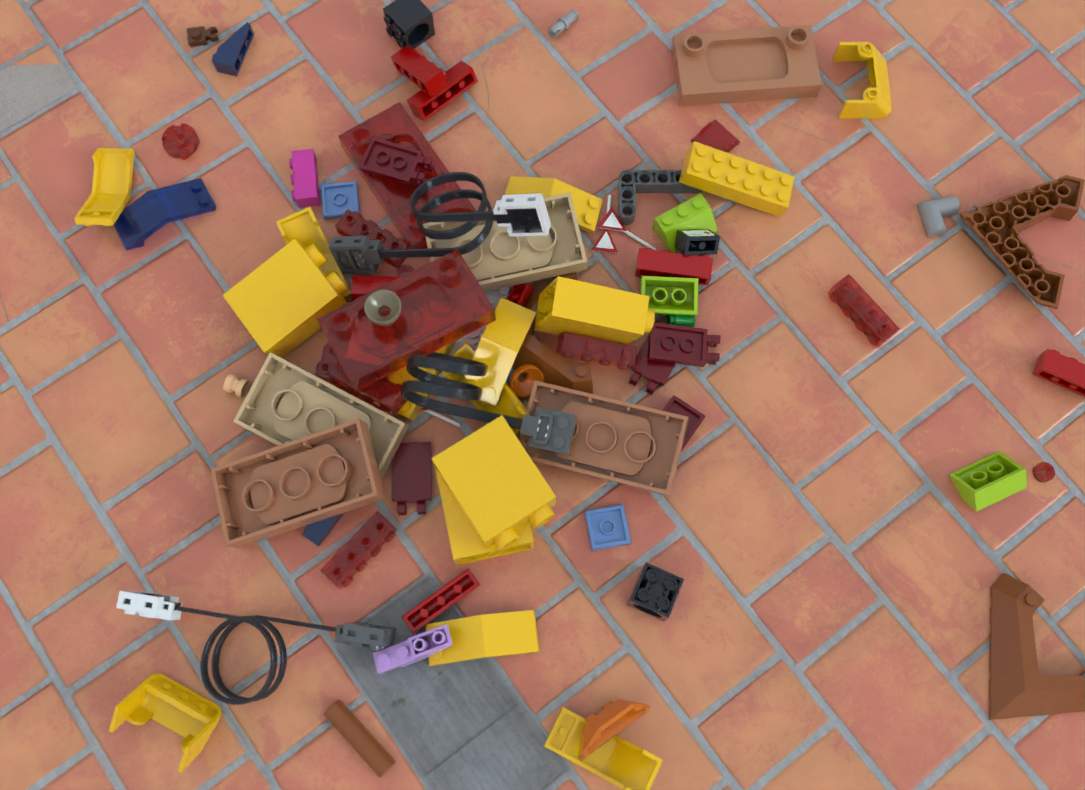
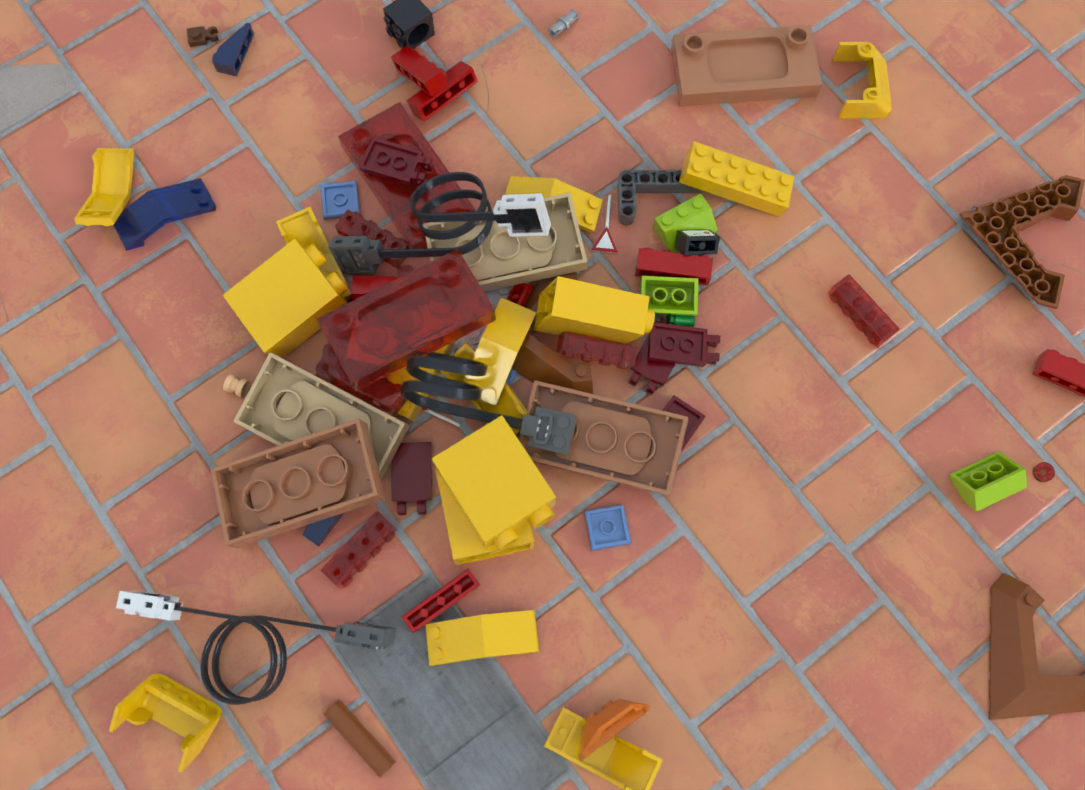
(183, 149): clear red plate -> none
(305, 178): dark pink brick -> none
(379, 300): dark tan piece -> none
(413, 649): lavender slope -> none
(523, 387): orange piece -> none
(612, 222): white piece -> none
(655, 592): black brick -> none
(716, 137): clear red piece -> none
(933, 212): light grey brick -> none

